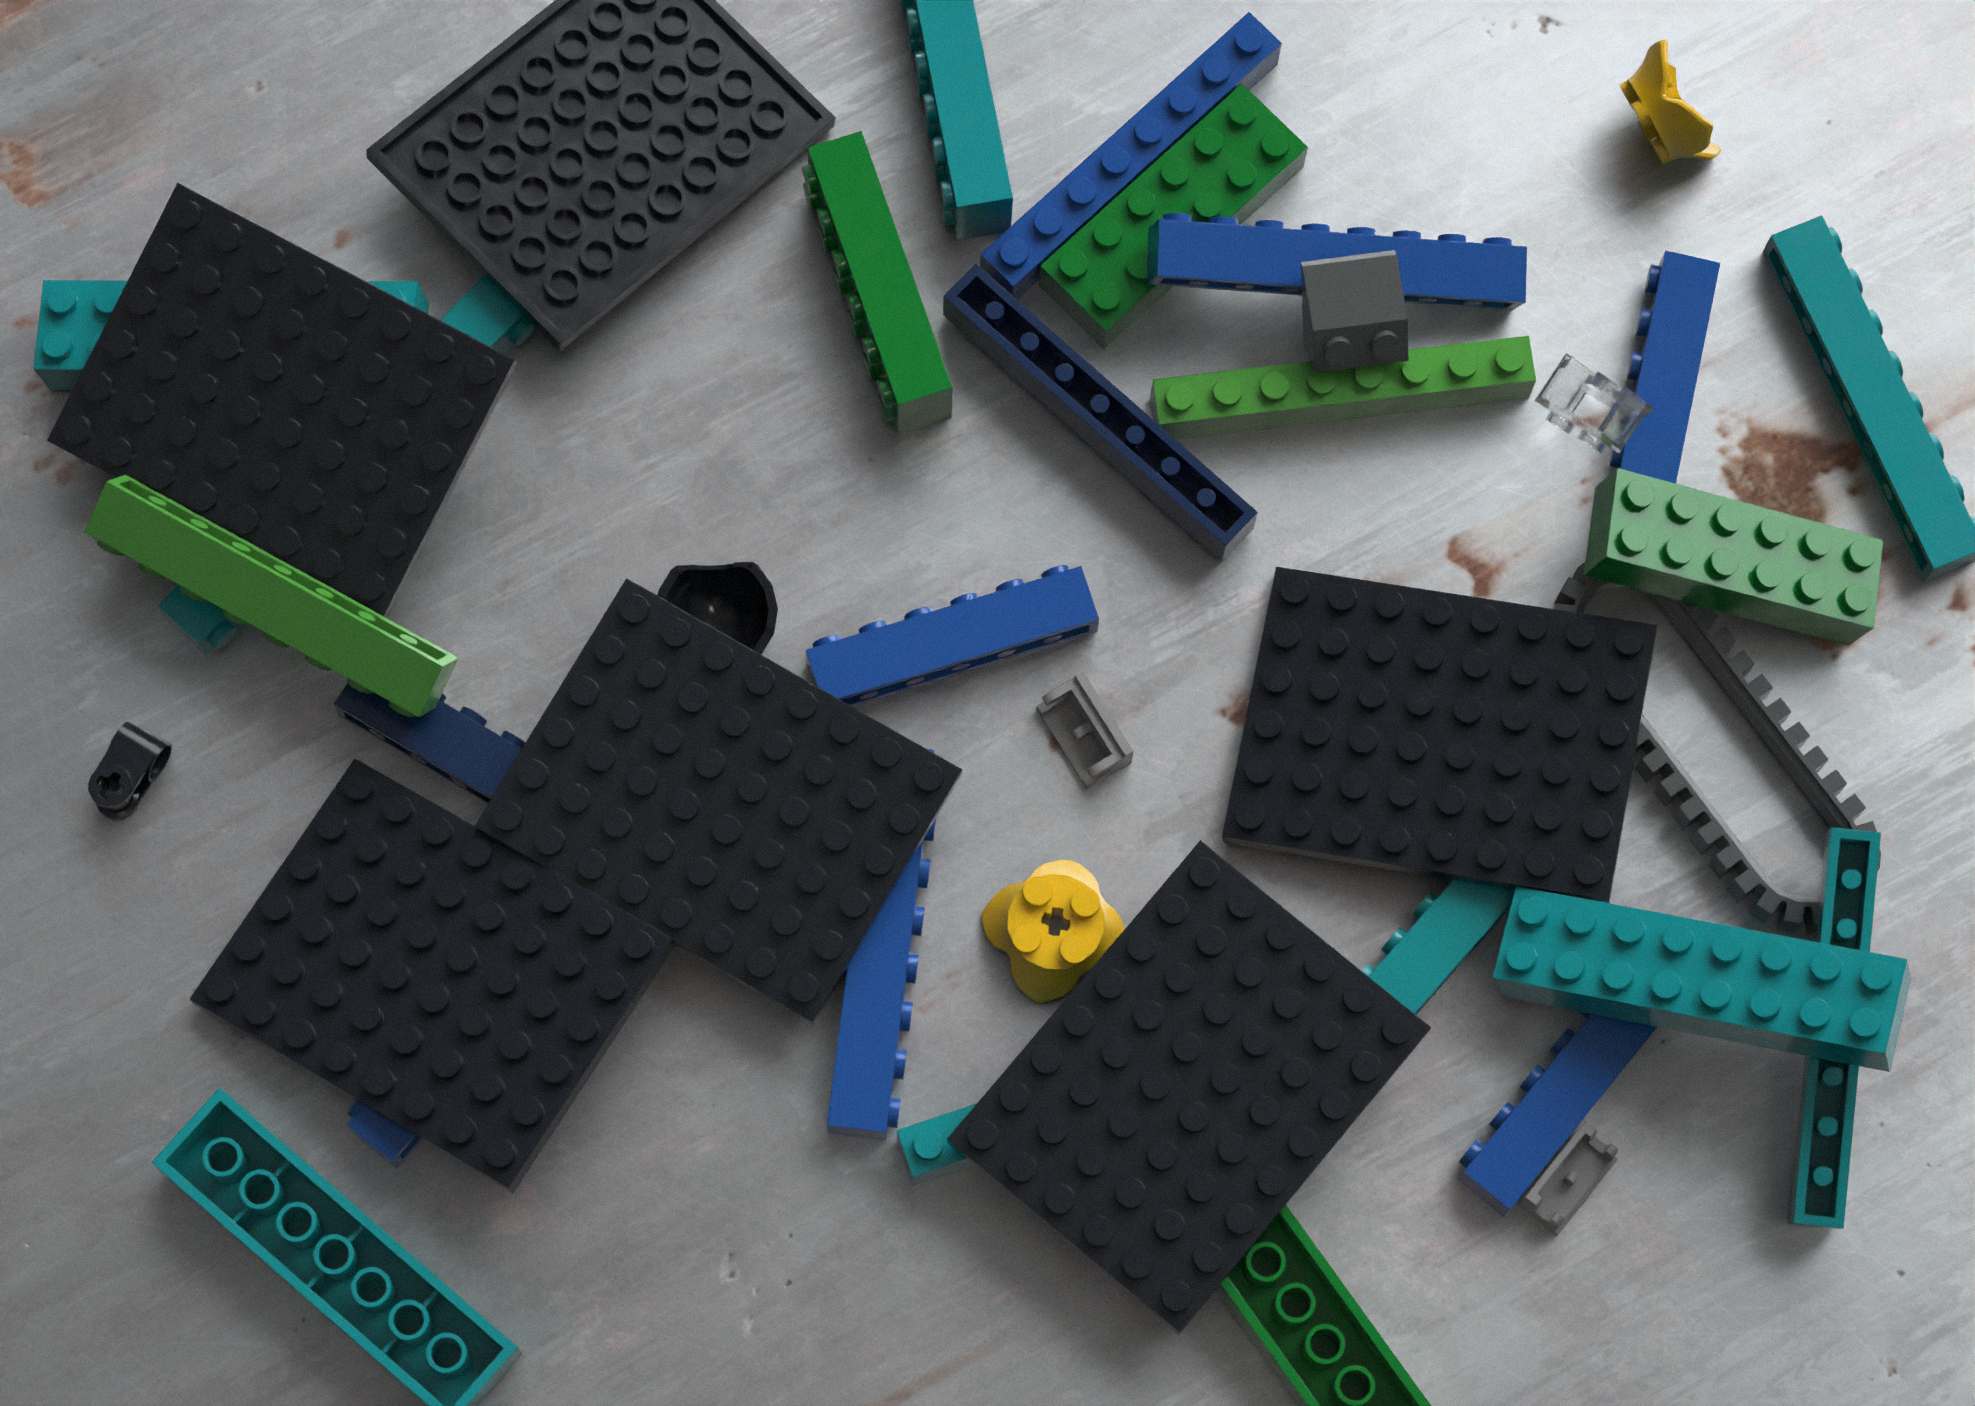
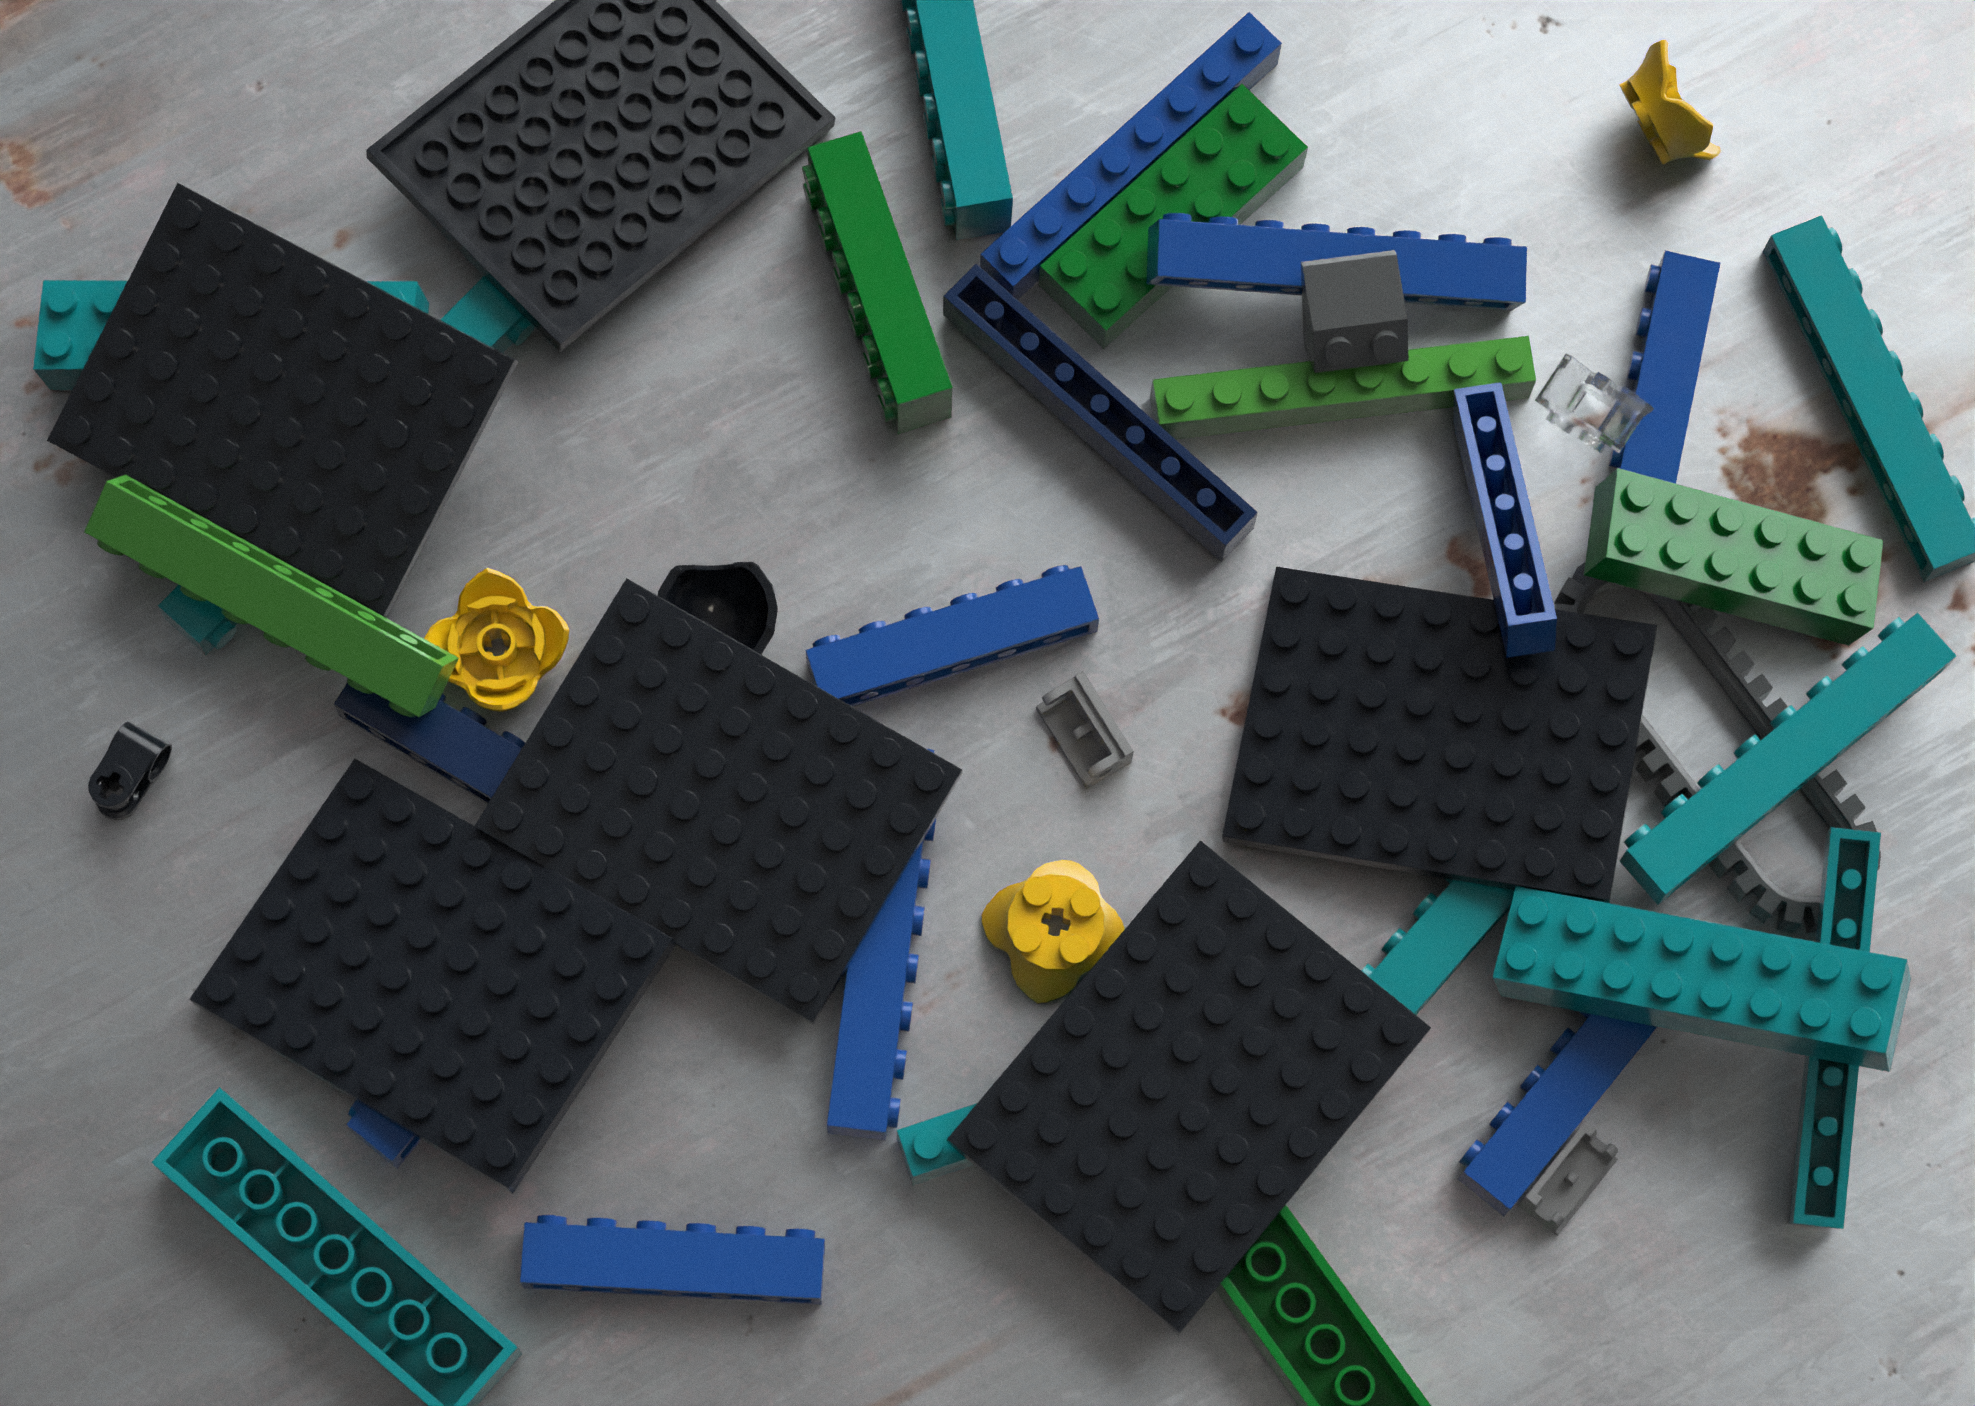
(493, 609): none -> yellow brick
(673, 1262): none -> blue brick
(1504, 520): none -> blue brick
(1786, 758): none -> teal brick

